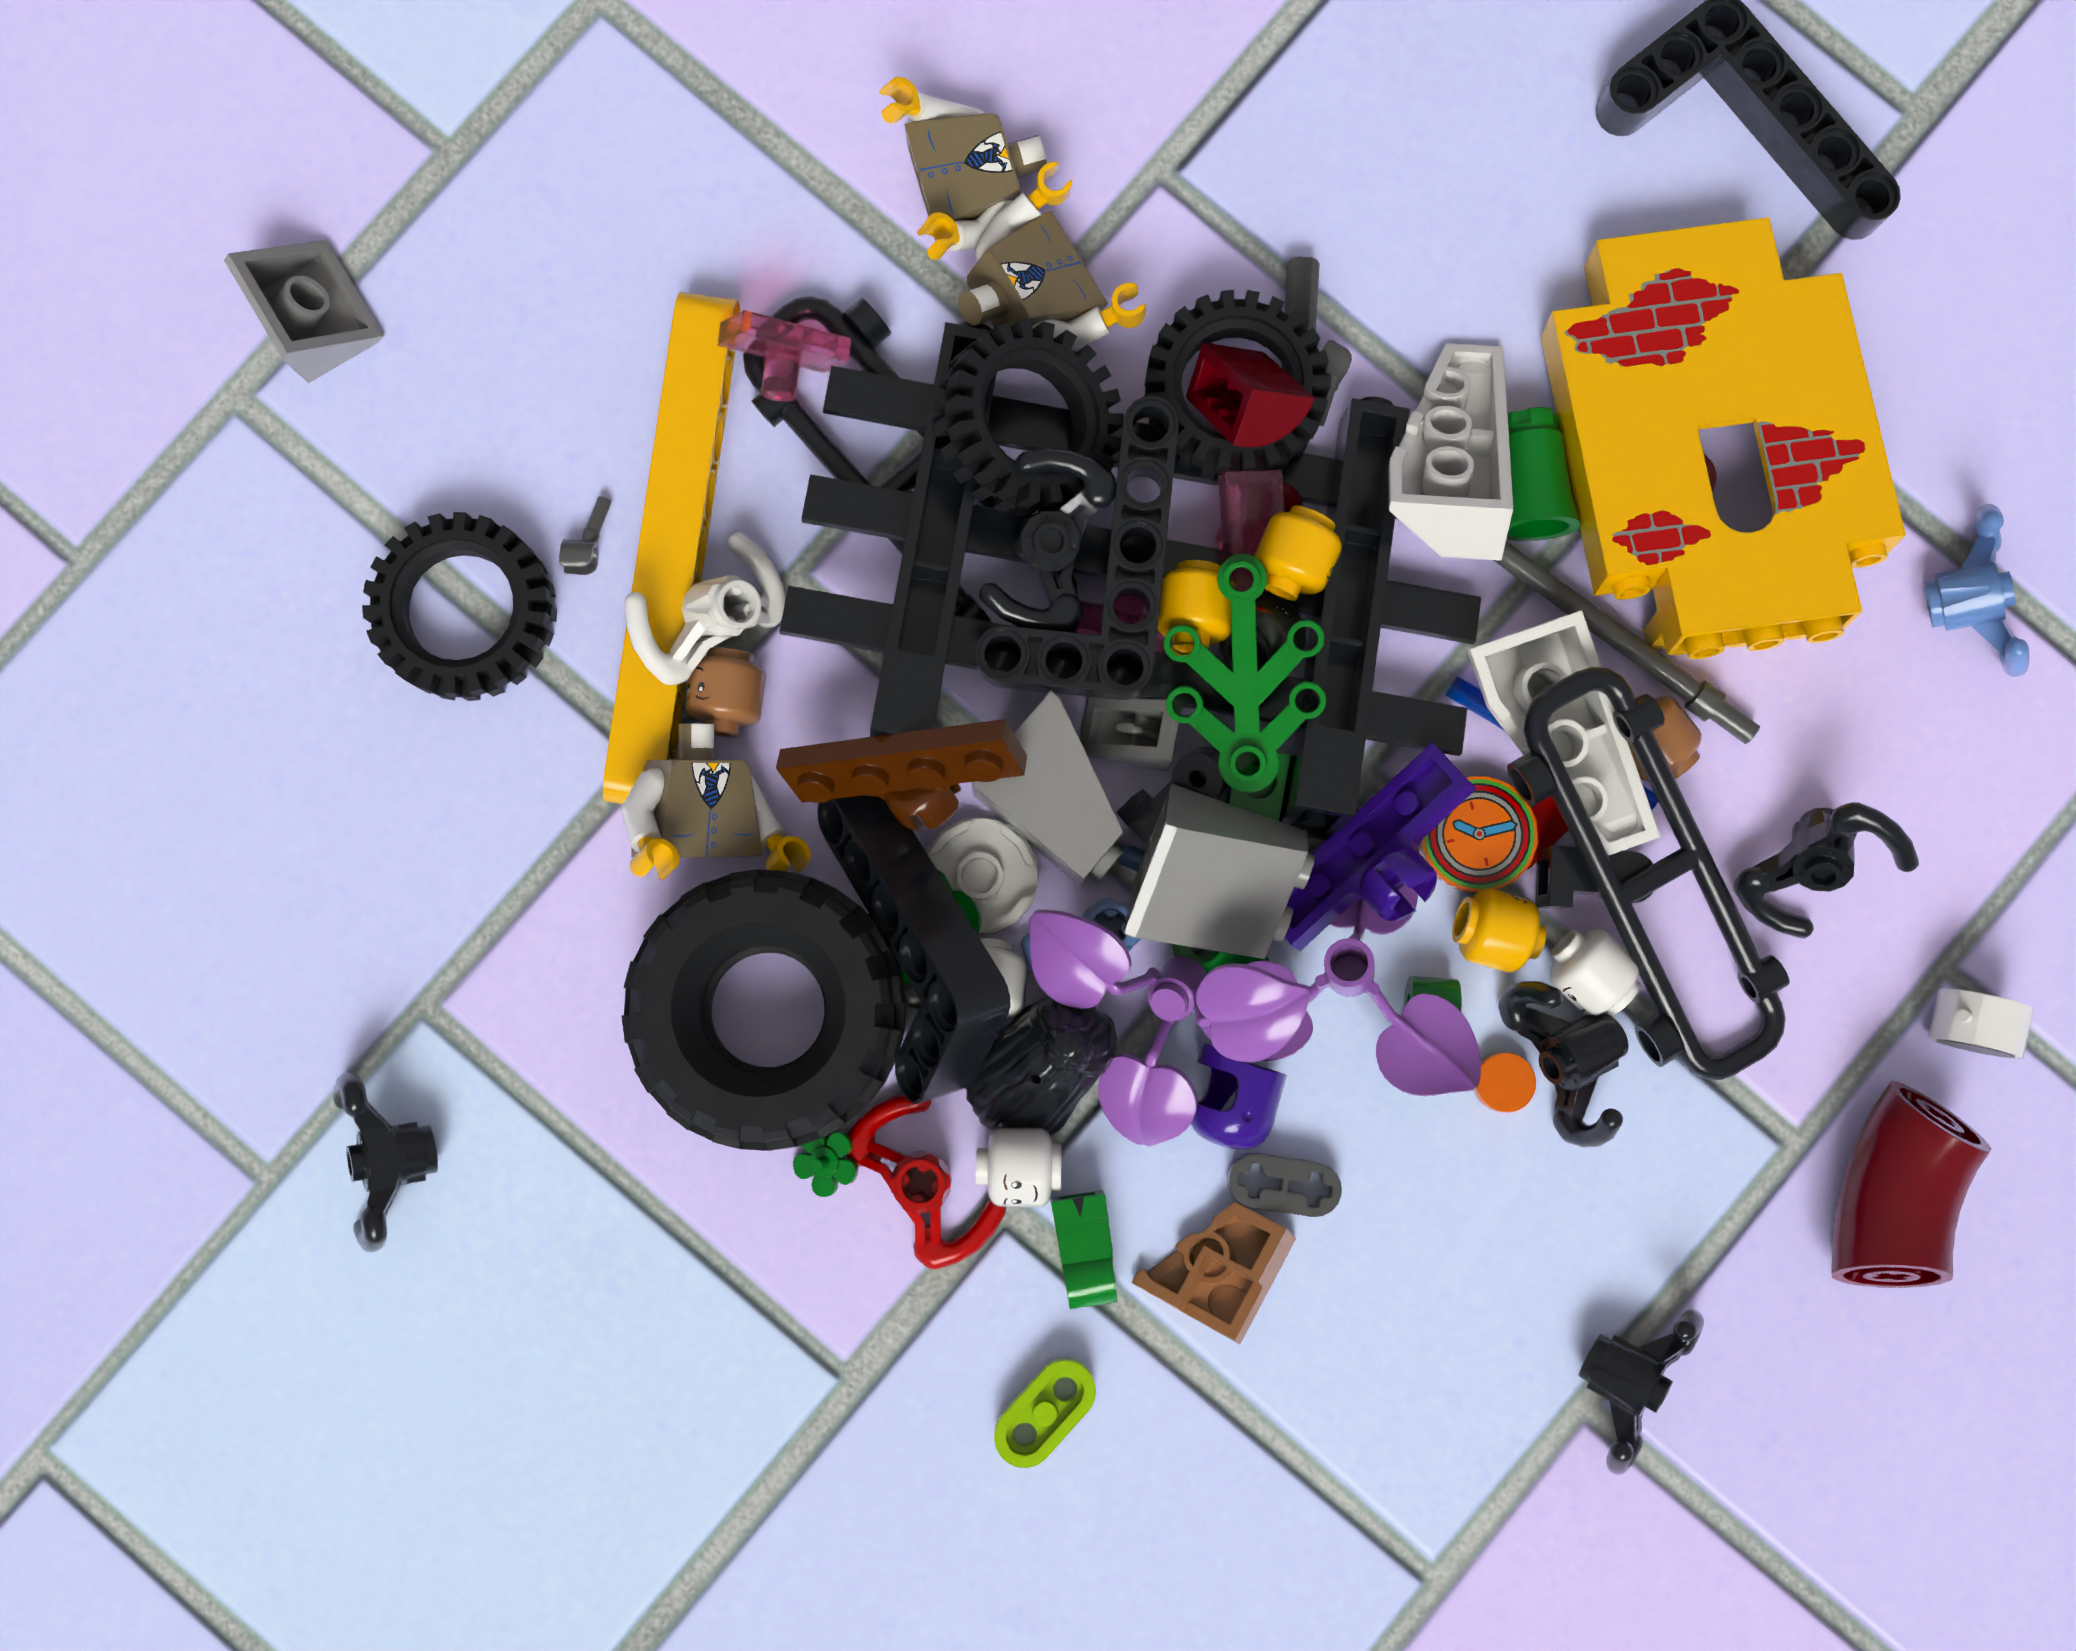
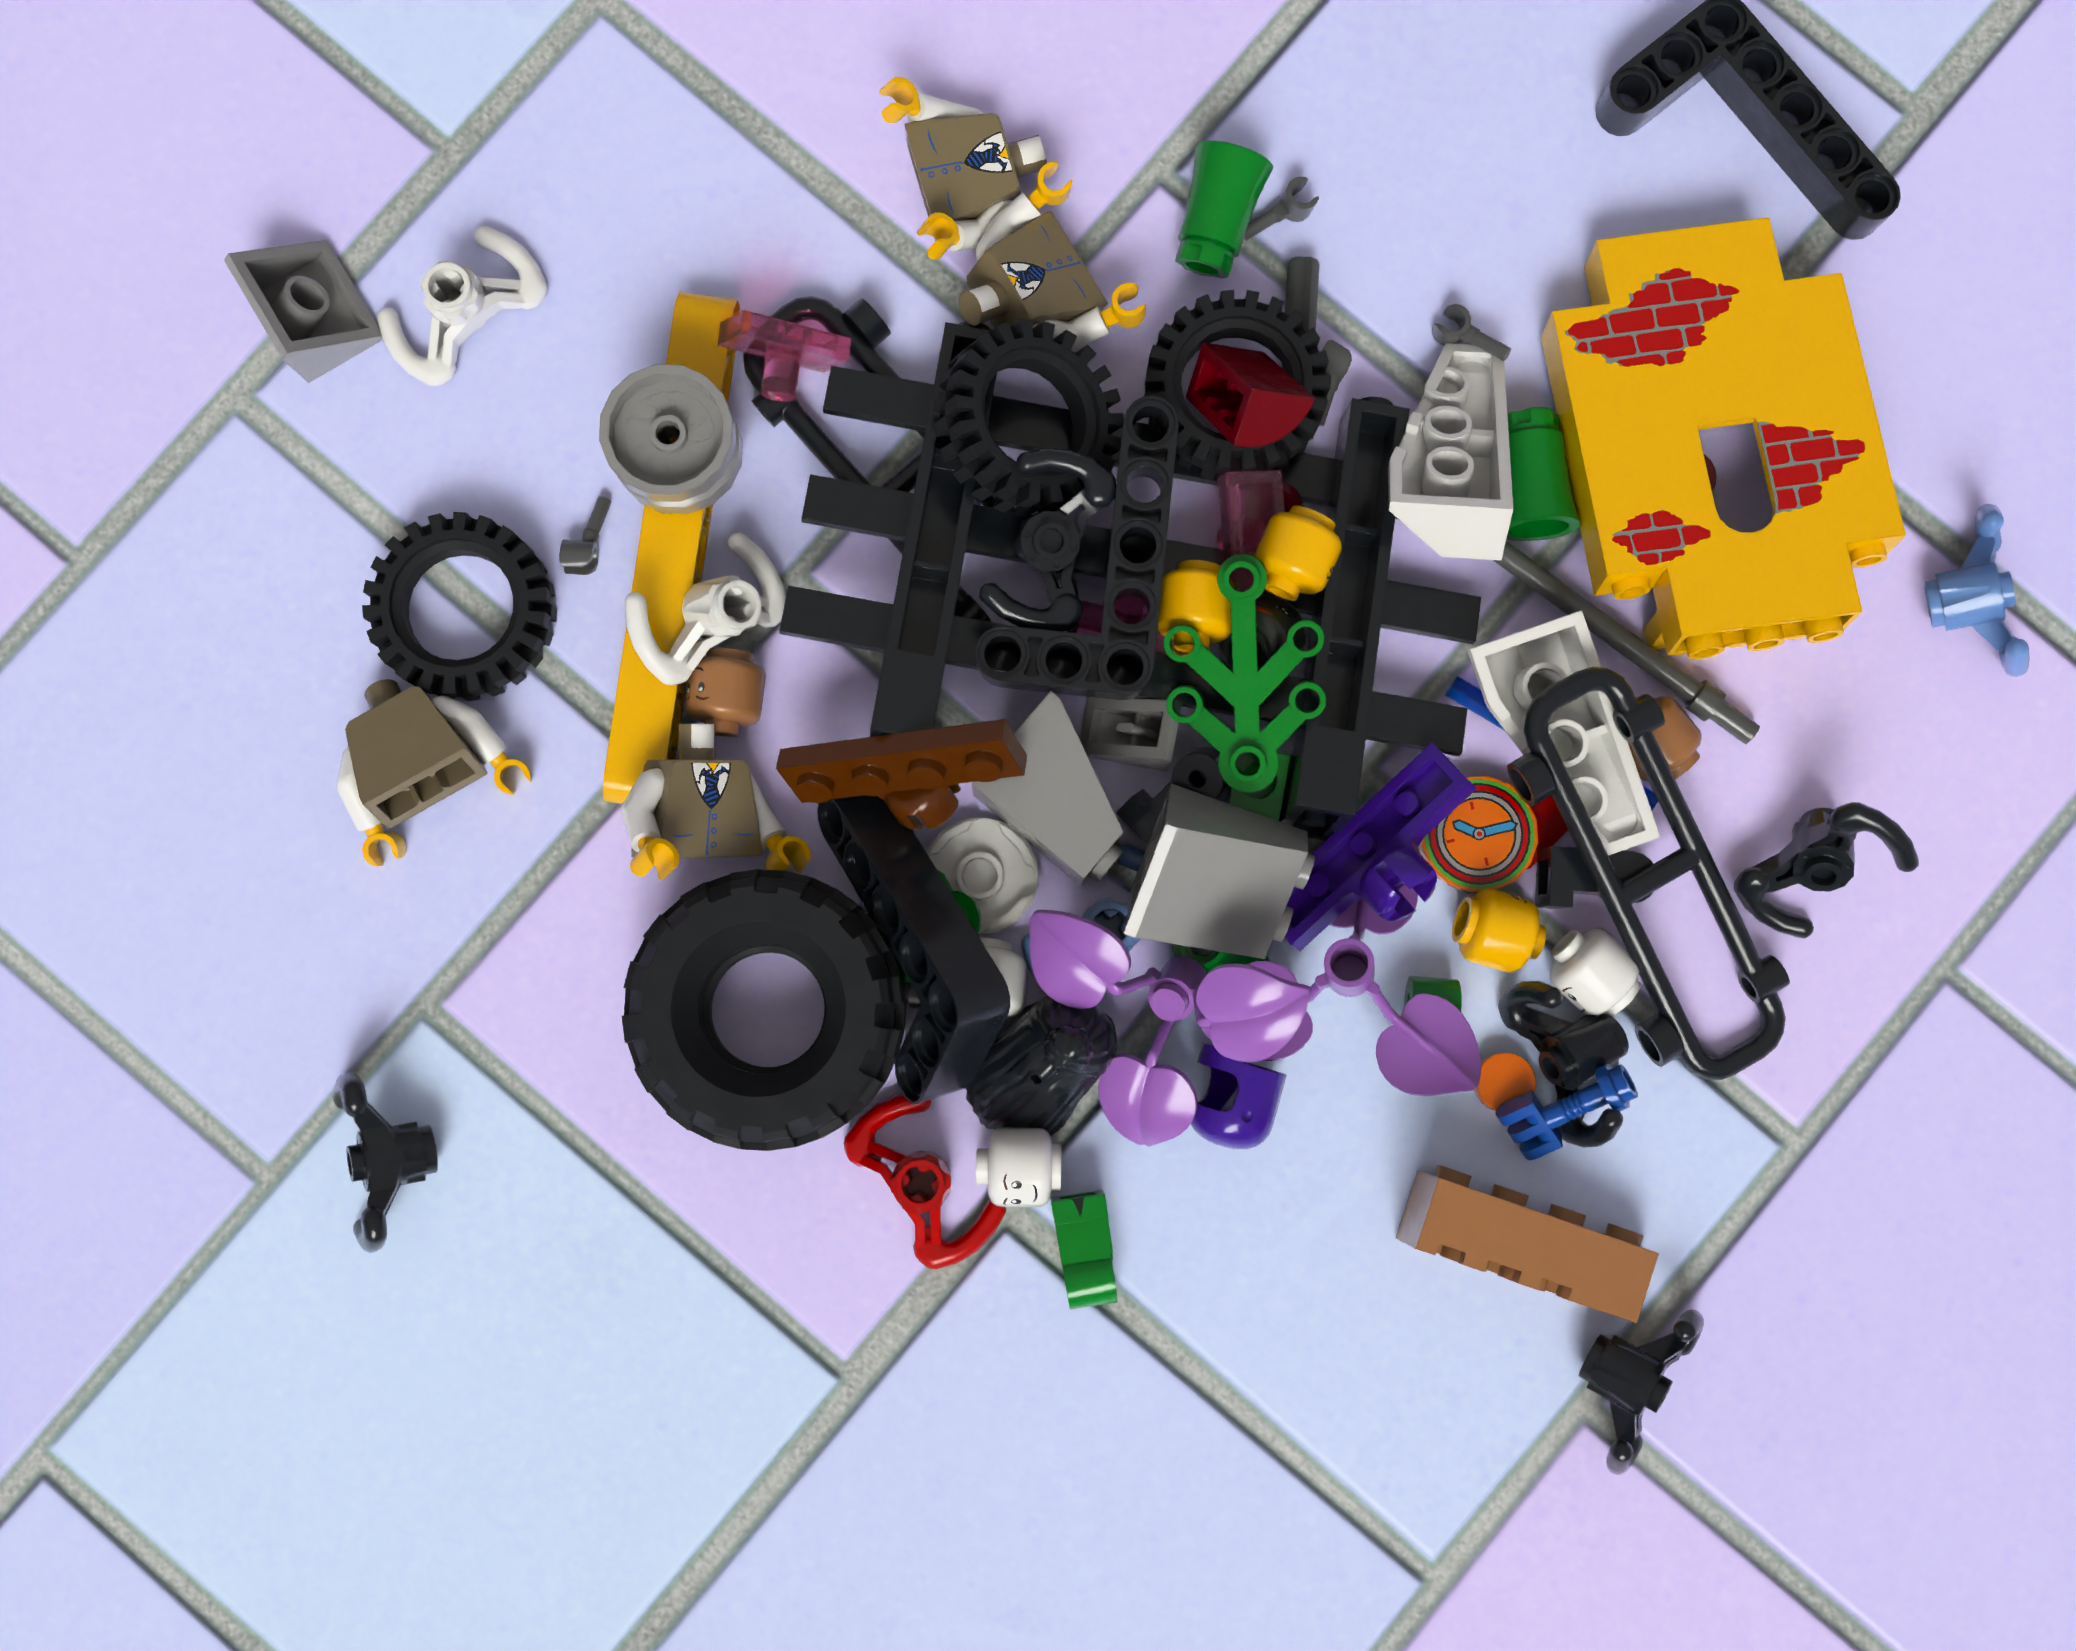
(410, 757): none -> dark tan torso
(463, 305): none -> white piece
(637, 430): none -> light grey wheel
(826, 1163): green plant -> none
(1045, 1411): lime plate -> none
(1220, 206): none -> green plant
(1222, 1270): medium nougat slope -> none
(1281, 1199): dark grey beam -> none
(1287, 208): none -> dark grey hand
(1468, 333): none -> dark grey hand
(1527, 1245): none -> medium nougat wedge
(1537, 1125): none -> blue hinge
(1904, 1193): dark red brick -> none
(1981, 1023): white piece -> none

